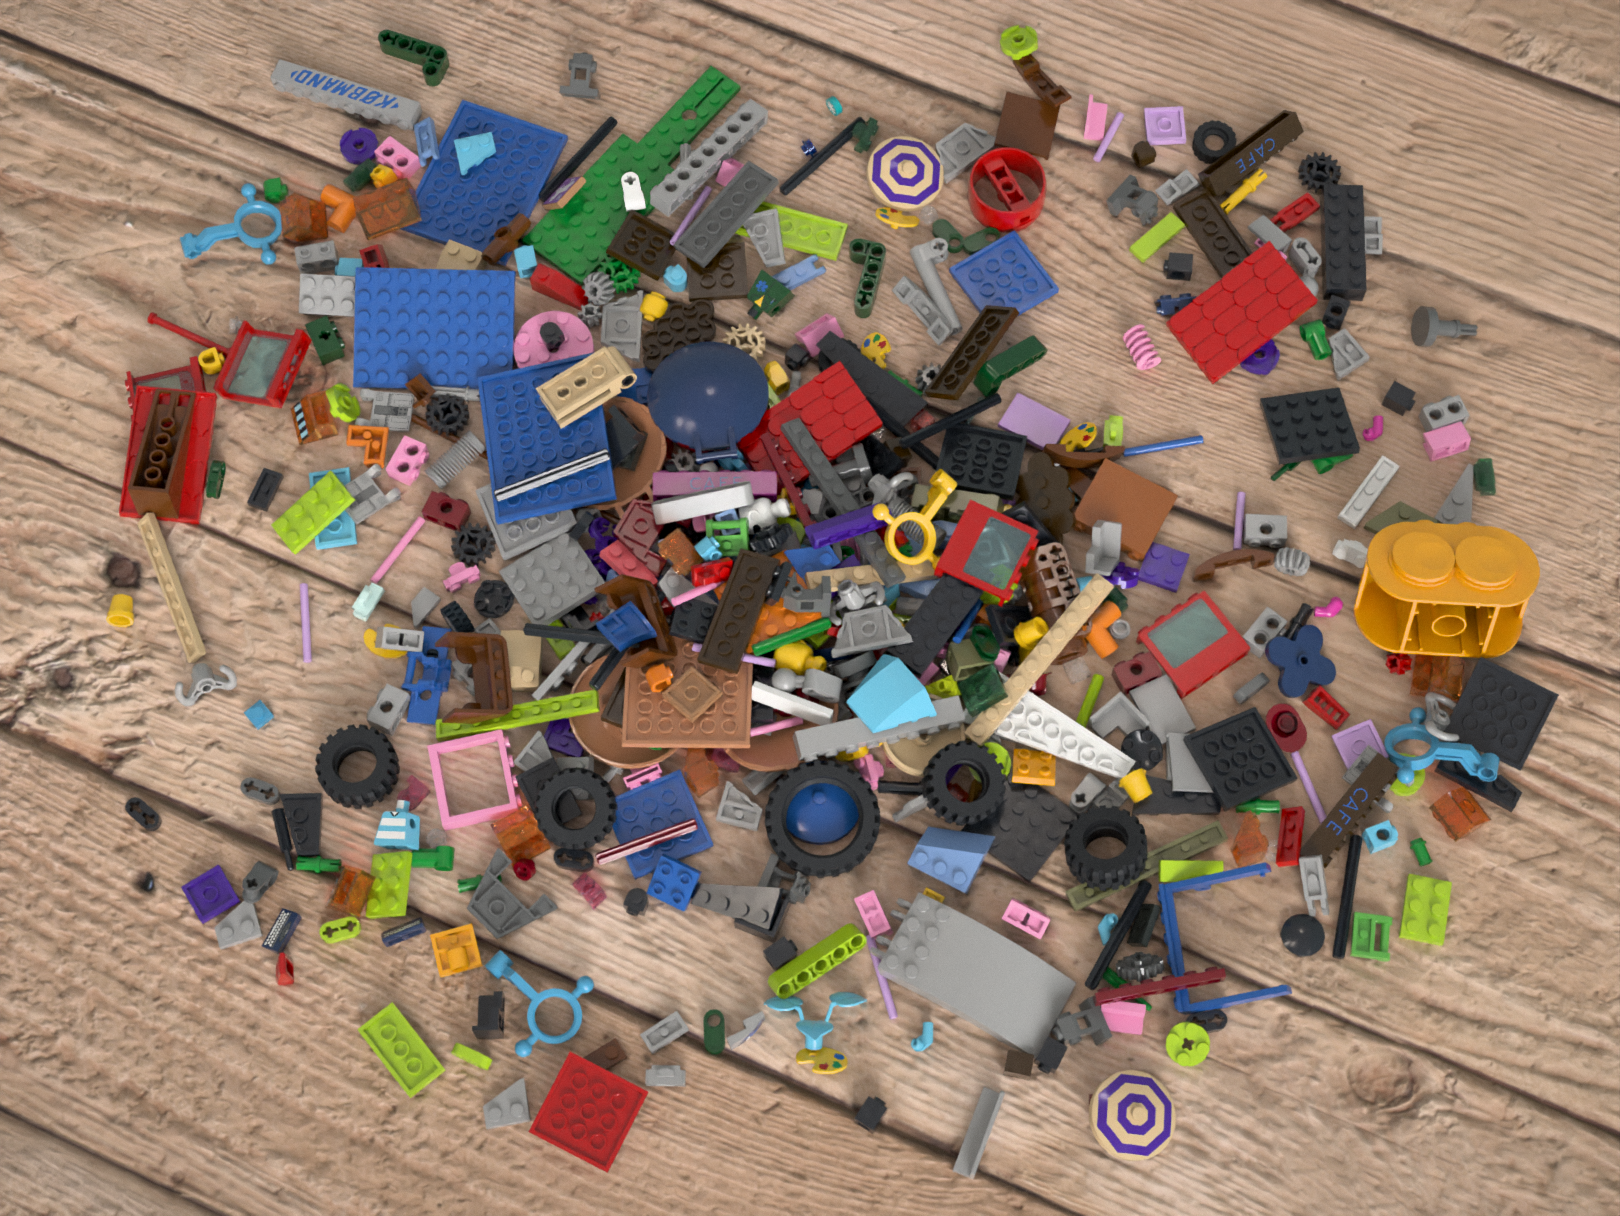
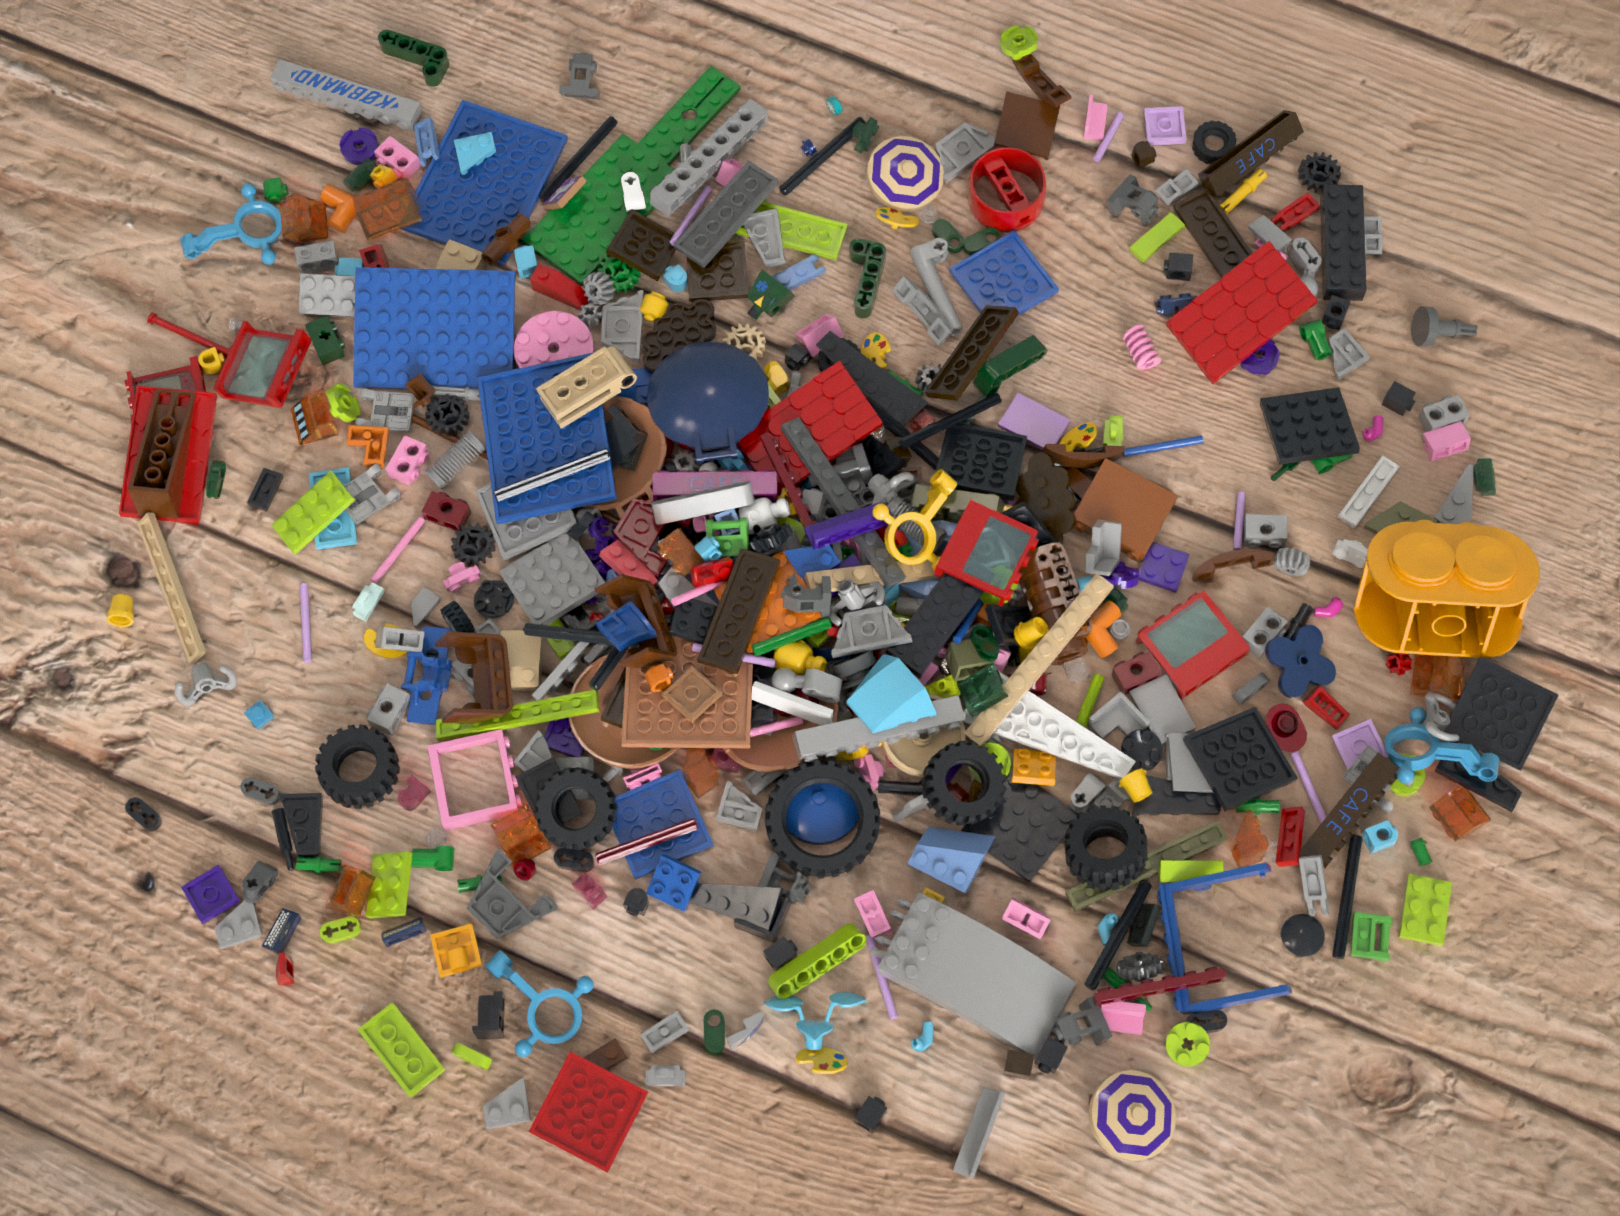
(398, 829): medium azure torso -> none
(551, 335): black plate -> none
(775, 589): black plate -> none

